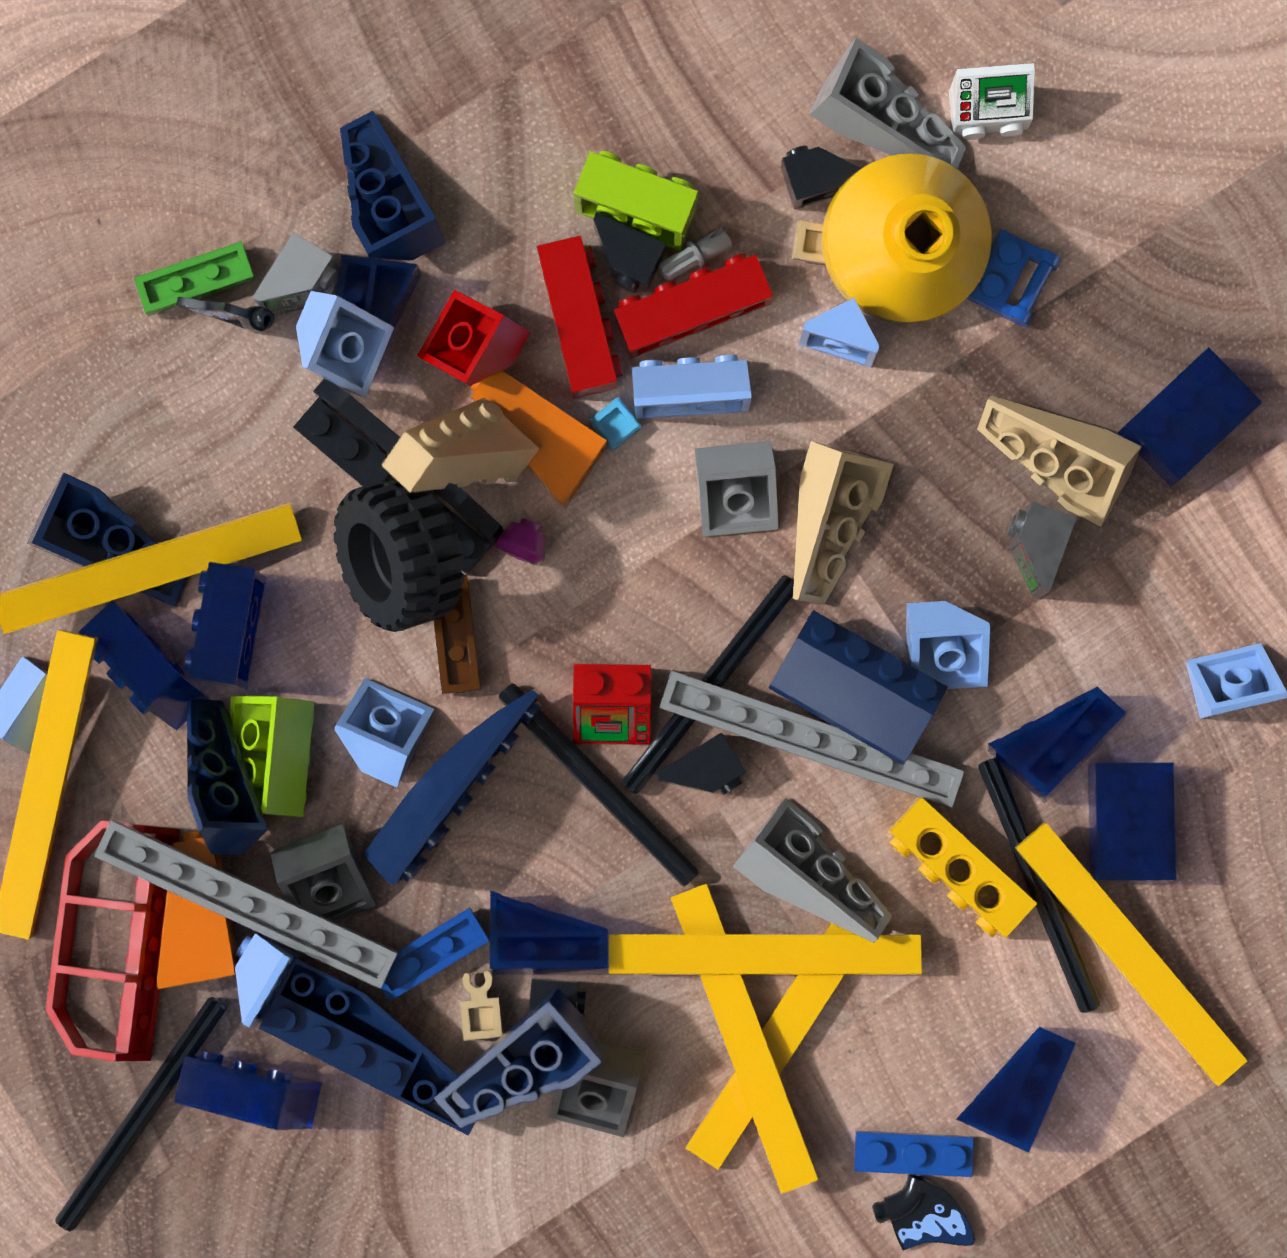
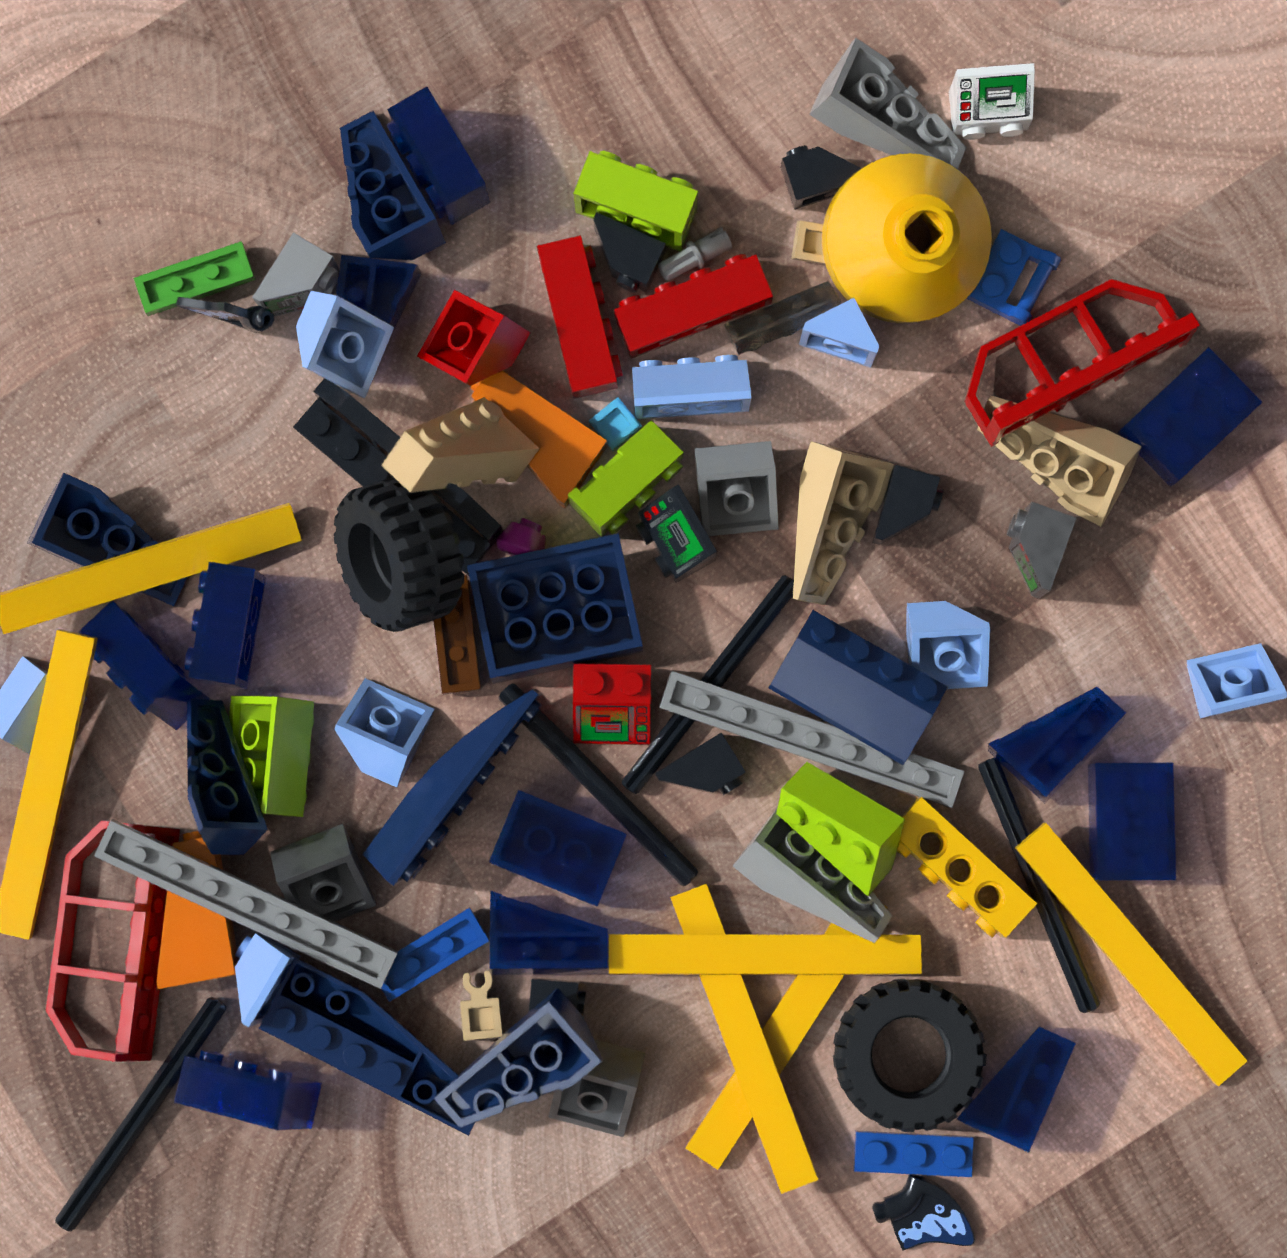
(437, 157): none -> clear blue brick
(555, 608): none -> dark blue slope
(558, 848): none -> clear blue brick
(627, 479): none -> lime wedge
(676, 535): none -> black slope
(780, 318): none -> clear smoke plate
(842, 825): none -> lime wedge
(907, 502): none -> black slope
(962, 1063): none -> black tyre
(1076, 382): none -> red plate

